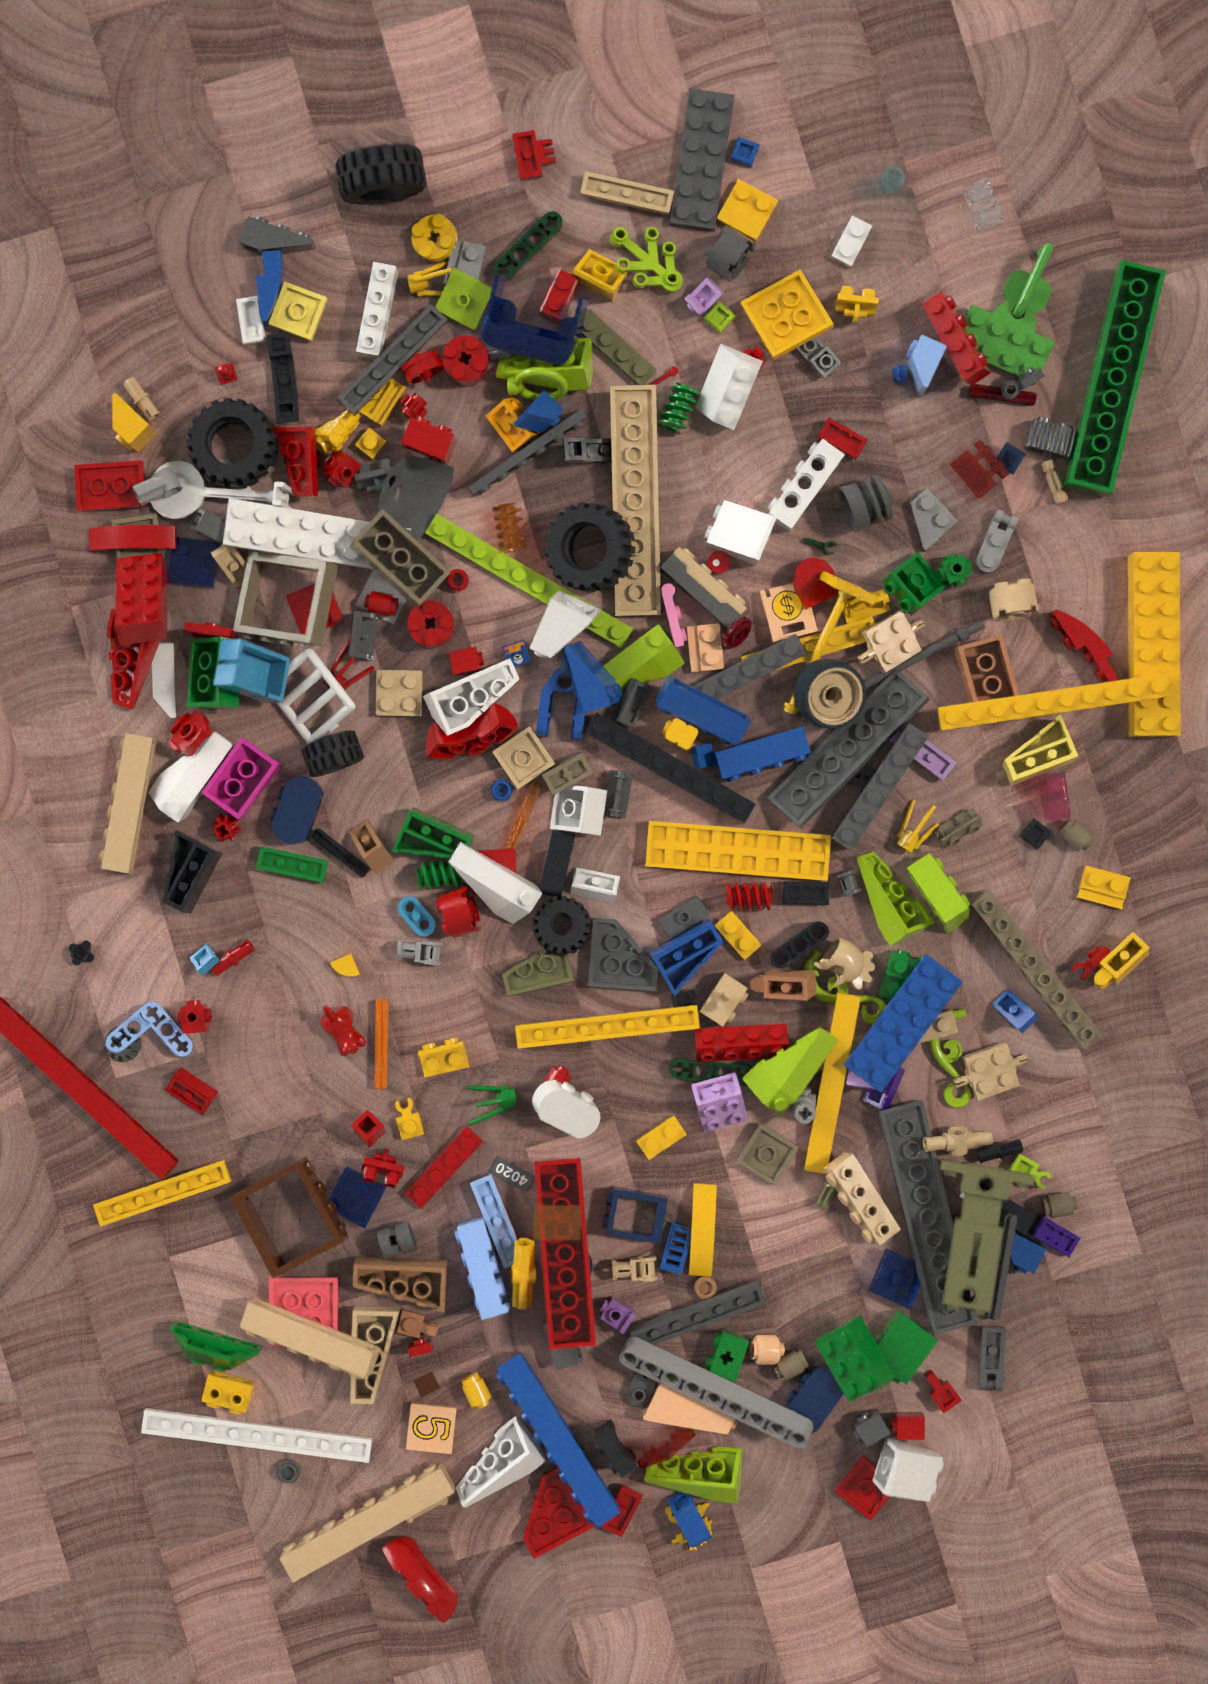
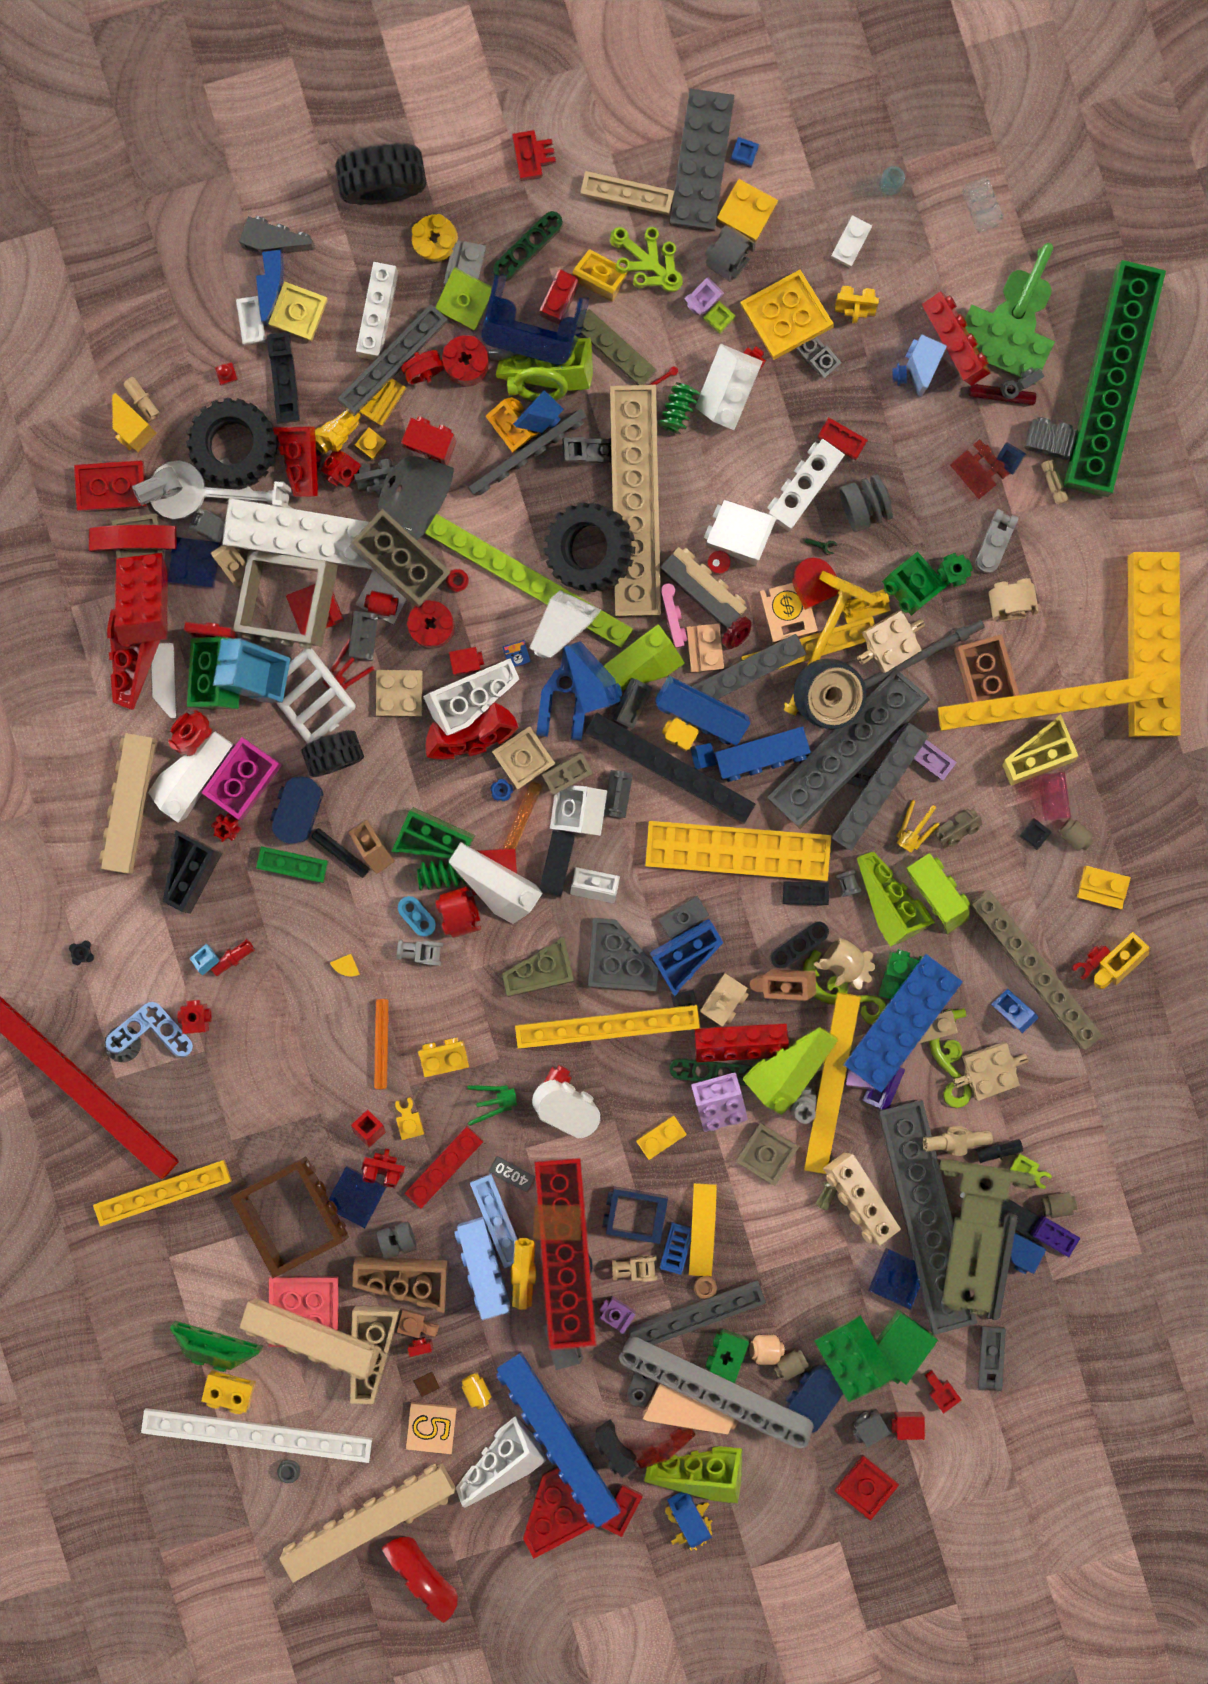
(191, 1091): red slope -> none
(341, 1028): red animal -> none
(413, 406): red gear -> none
(419, 280): yellow plant -> none
(509, 528): clear orange piece -> none
(567, 942): black tyre -> none
(737, 935): yellow plate -> none
(749, 896): red piece -> none
(907, 1470): white slope -> none
(930, 518): light grey wing -> none
(1077, 636): red slope -> none

